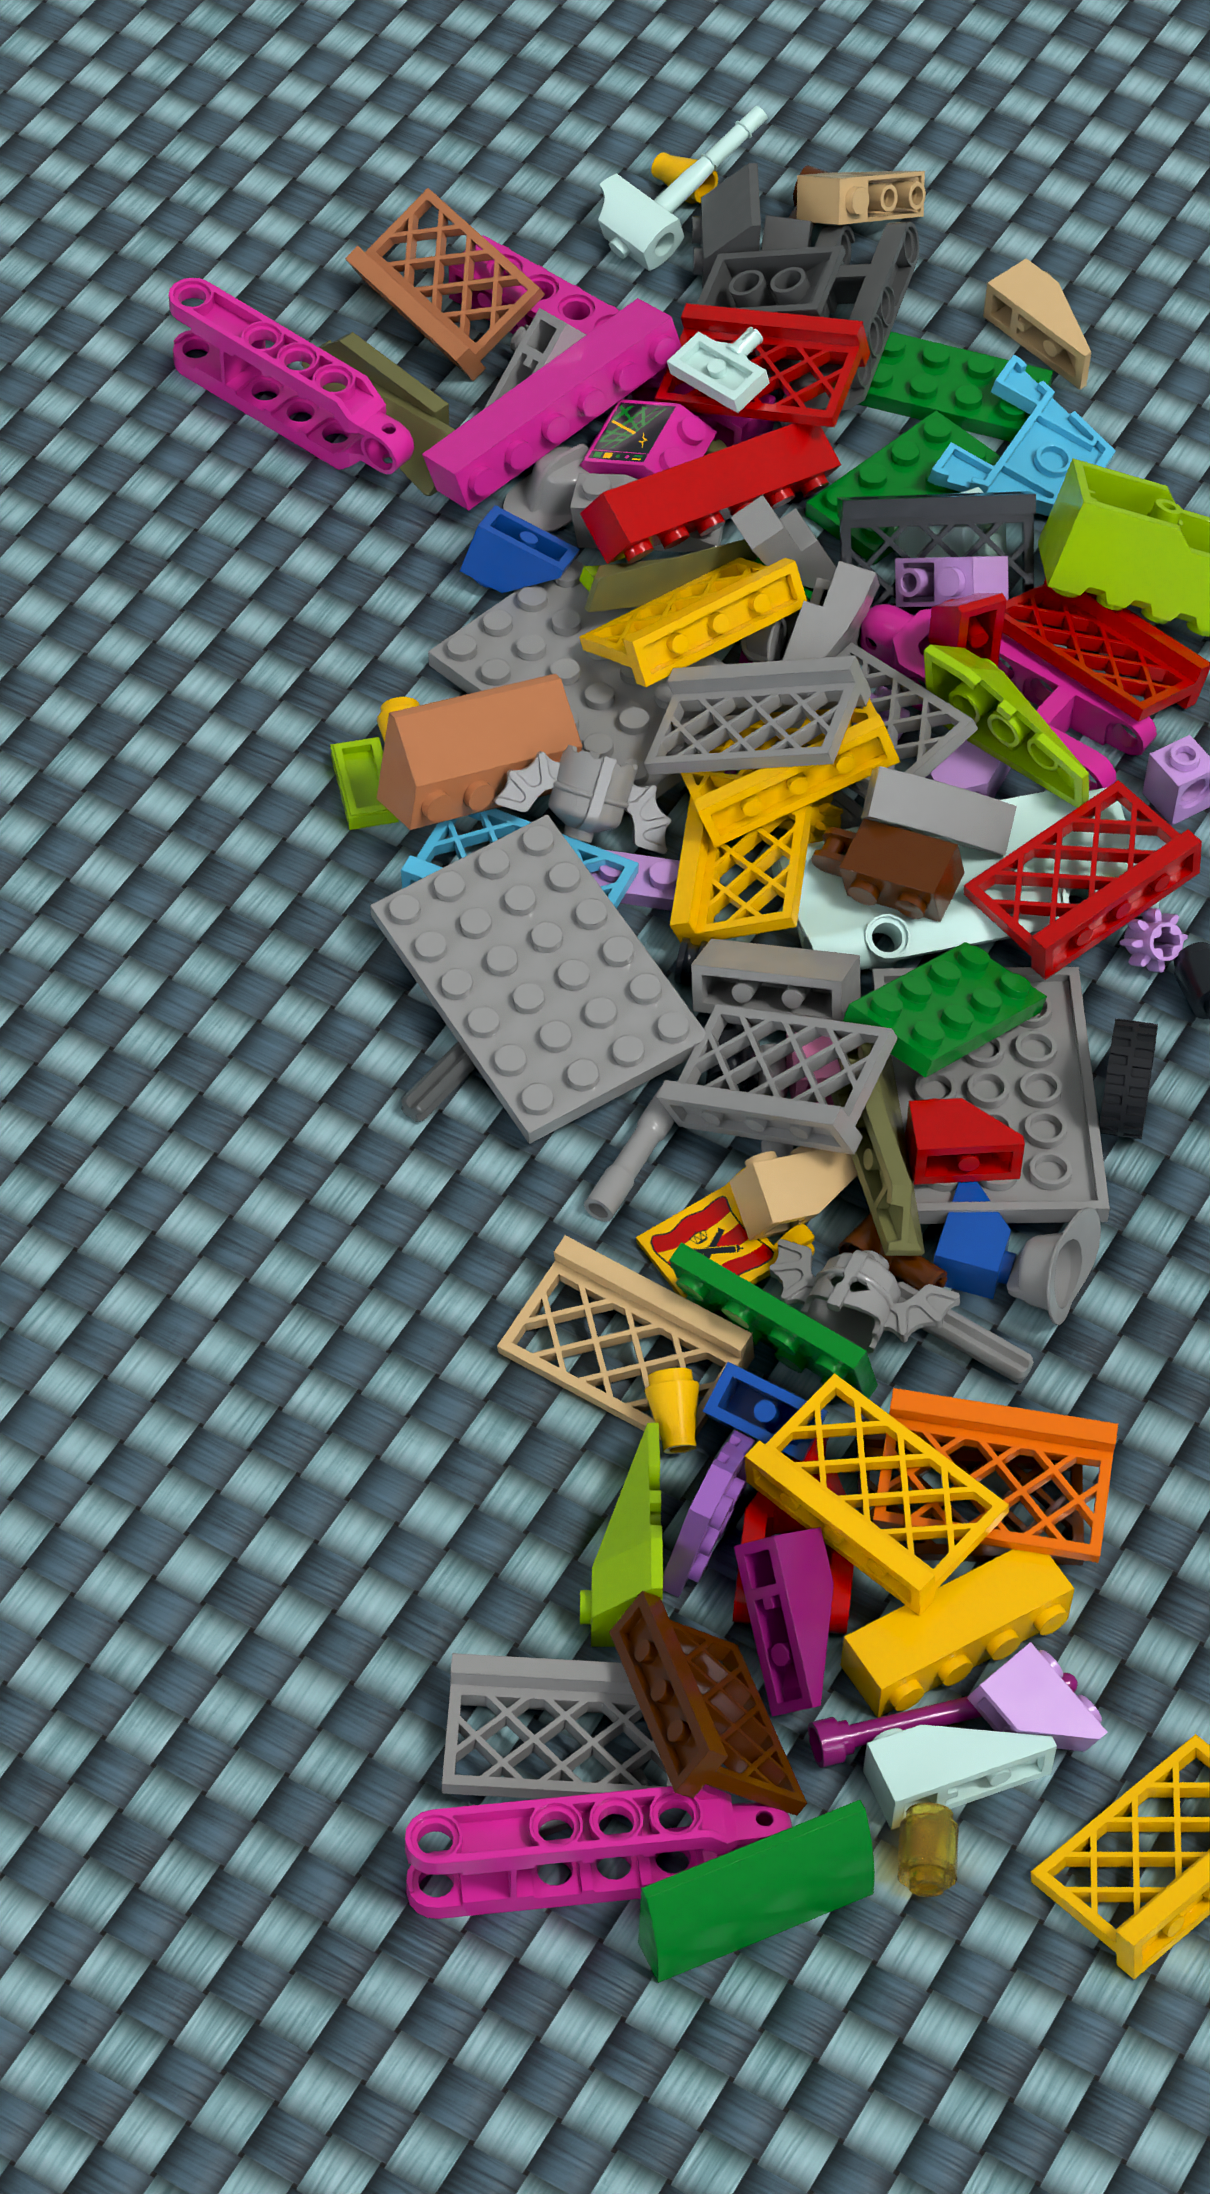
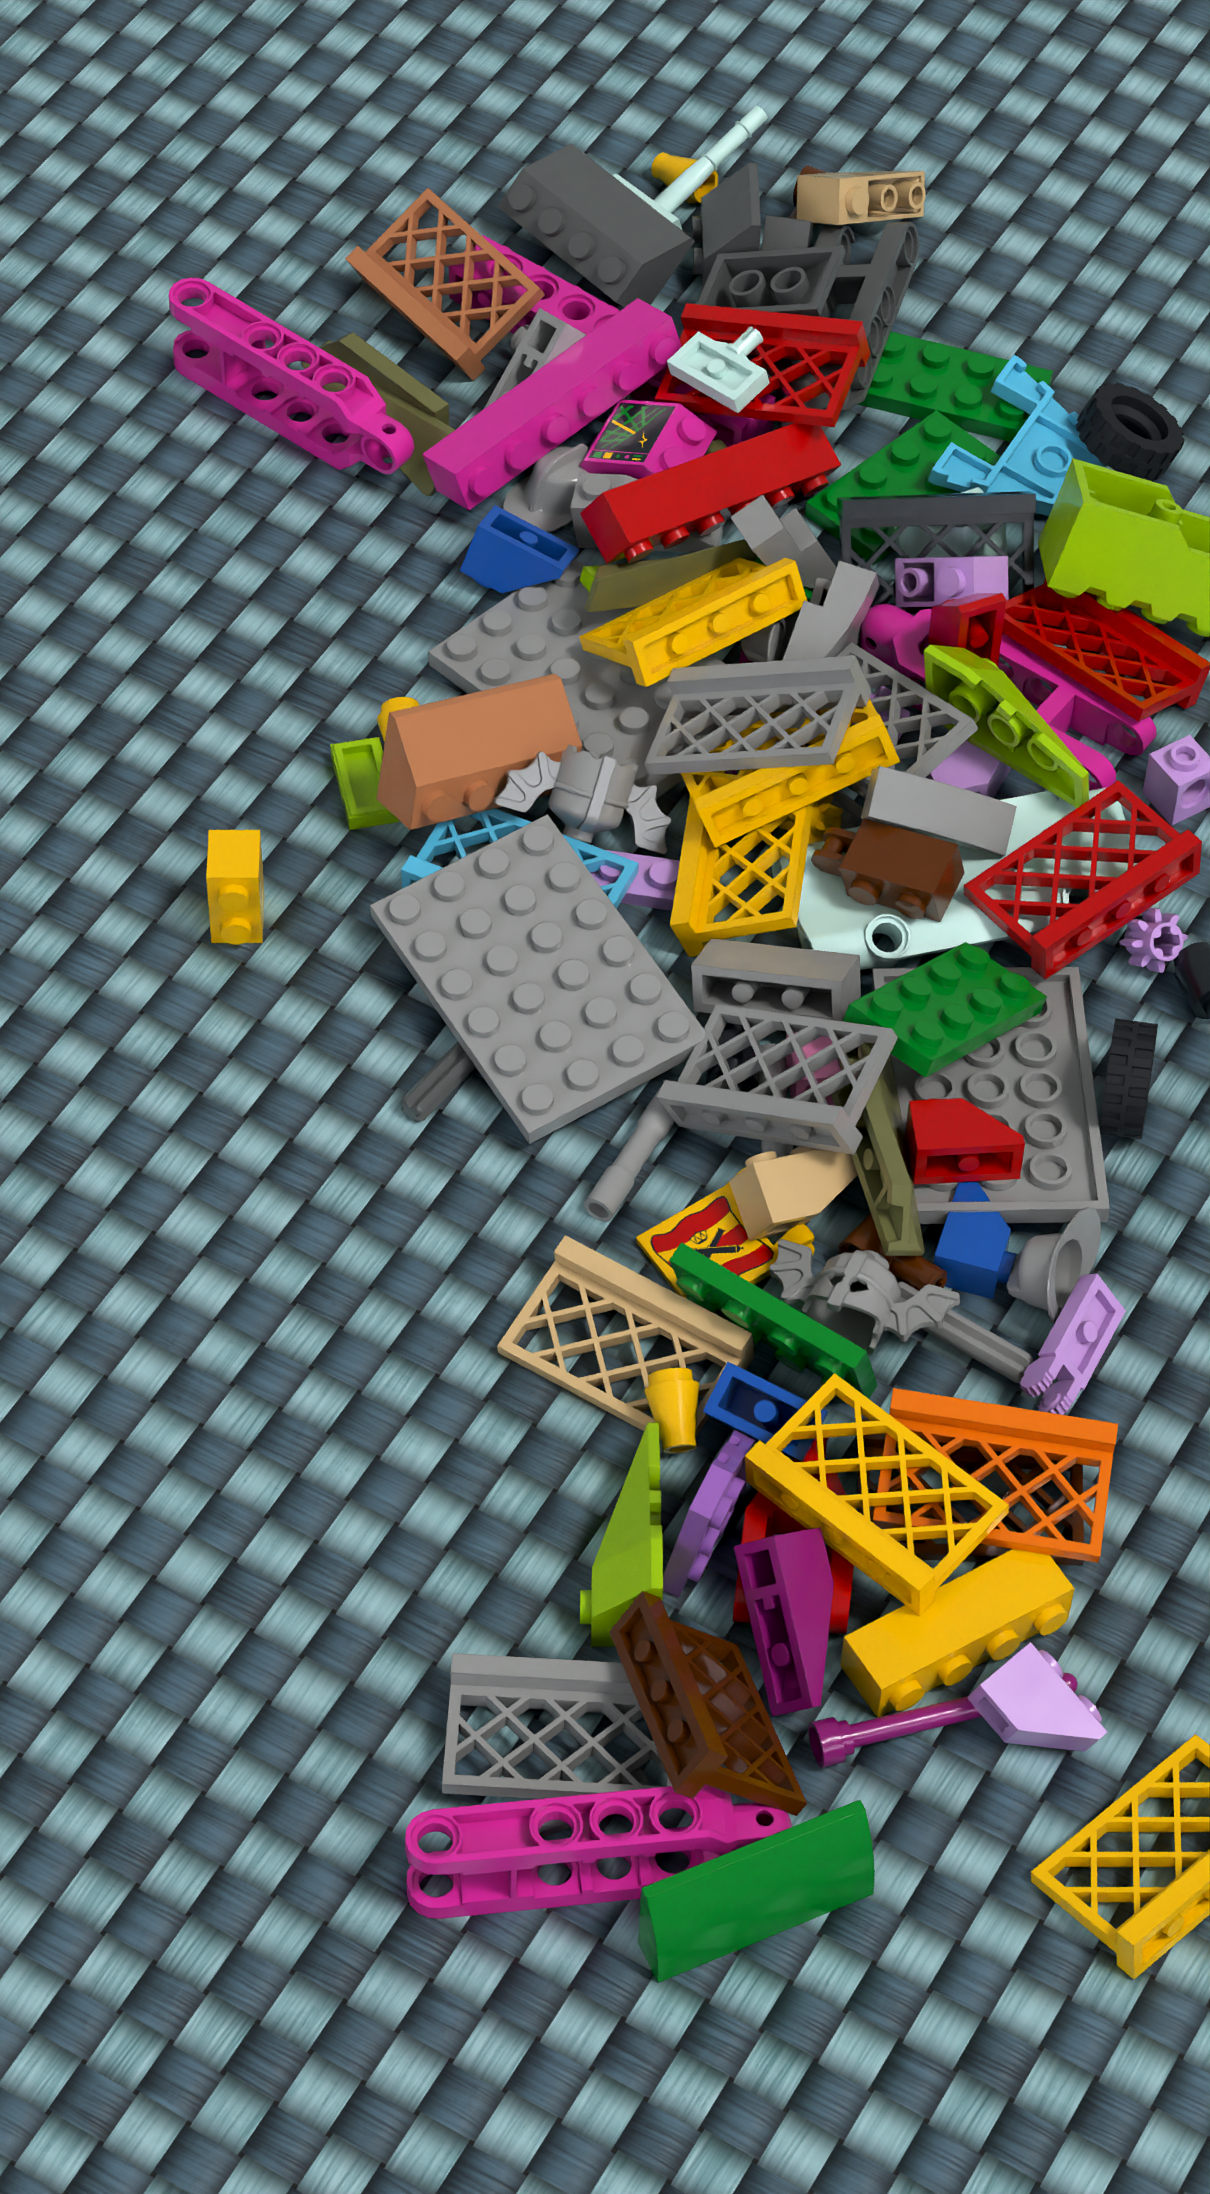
(235, 886): none -> yellow brick
(596, 225): none -> dark grey slope
(686, 956): black bush -> none
(928, 1849): clear yellow brick -> none
(950, 1765): light aqua slope -> none
(1037, 316): tan slope -> none
(1074, 1345): none -> lavender hinge
(1130, 431): none -> black tyre

